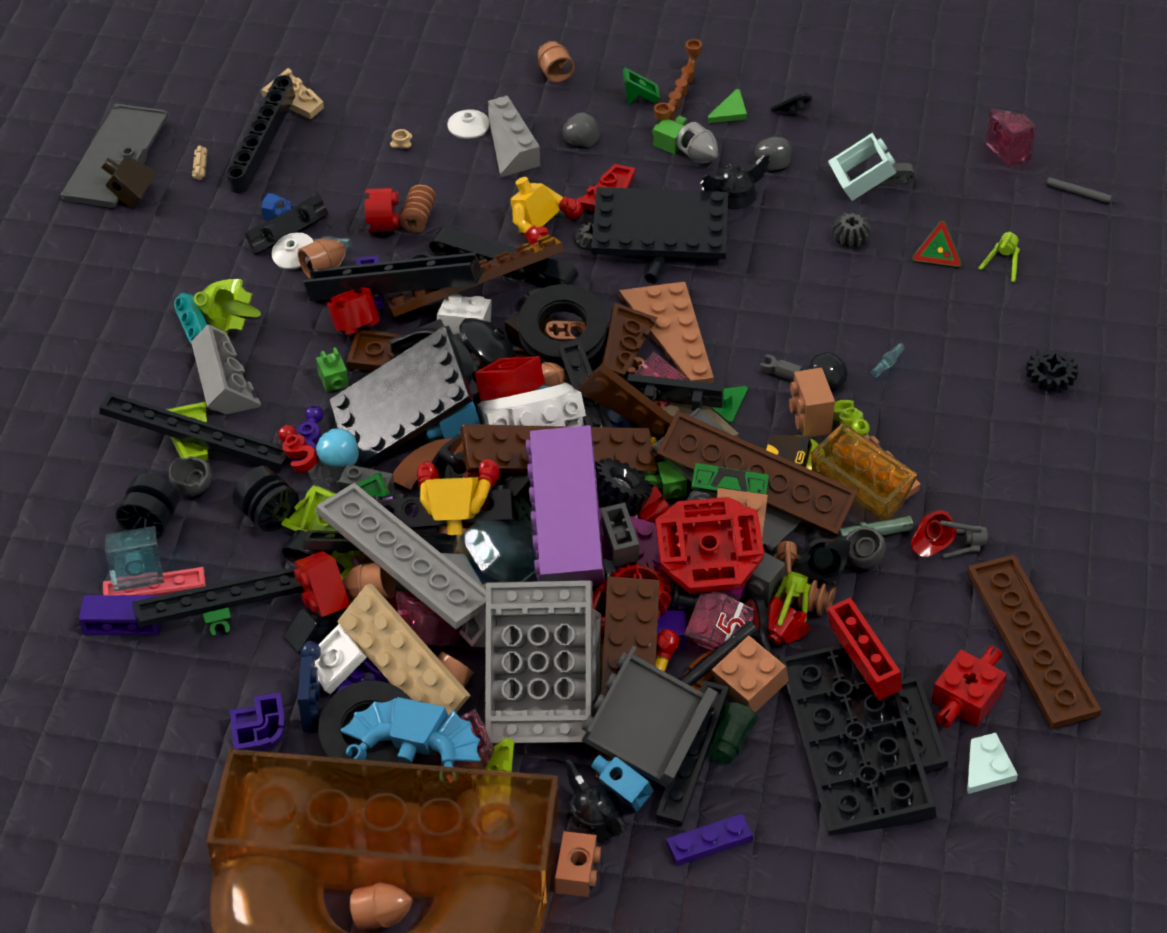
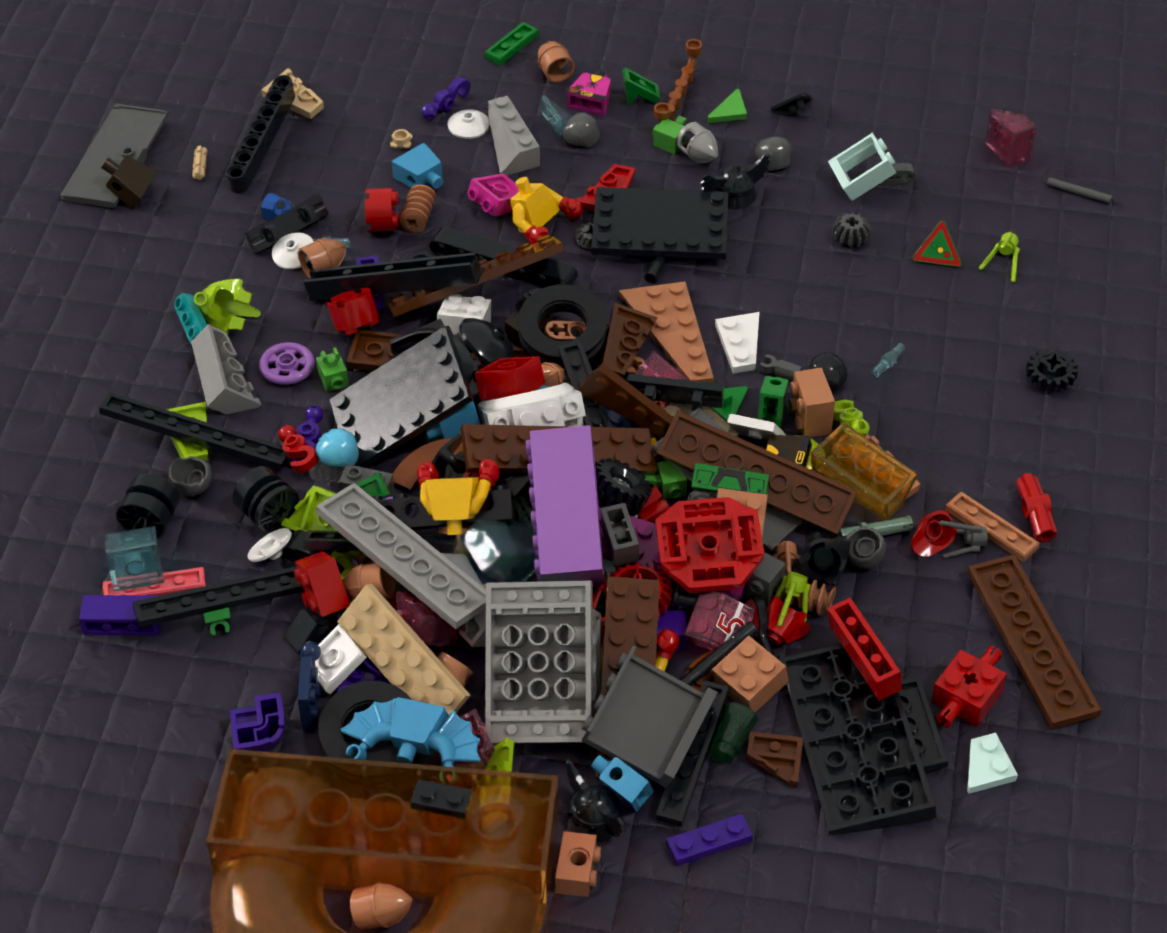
(270, 545): none -> white dish
(286, 363): none -> medium lavender plate
(418, 168): none -> dark azure torso
(441, 799): none -> black plate
(445, 98): none -> dark purple piece
(493, 193): none -> dark pink plate
(511, 43): none -> green tile
(554, 114): none -> clear light blue slope
(590, 93): none -> dark pink torso
(739, 340): none -> white wing
(753, 427): none -> white plate
(773, 394): none -> green torso
(776, 755): none -> reddish brown wing
(998, 529): none -> nougat tile
(1036, 507): none -> red piece

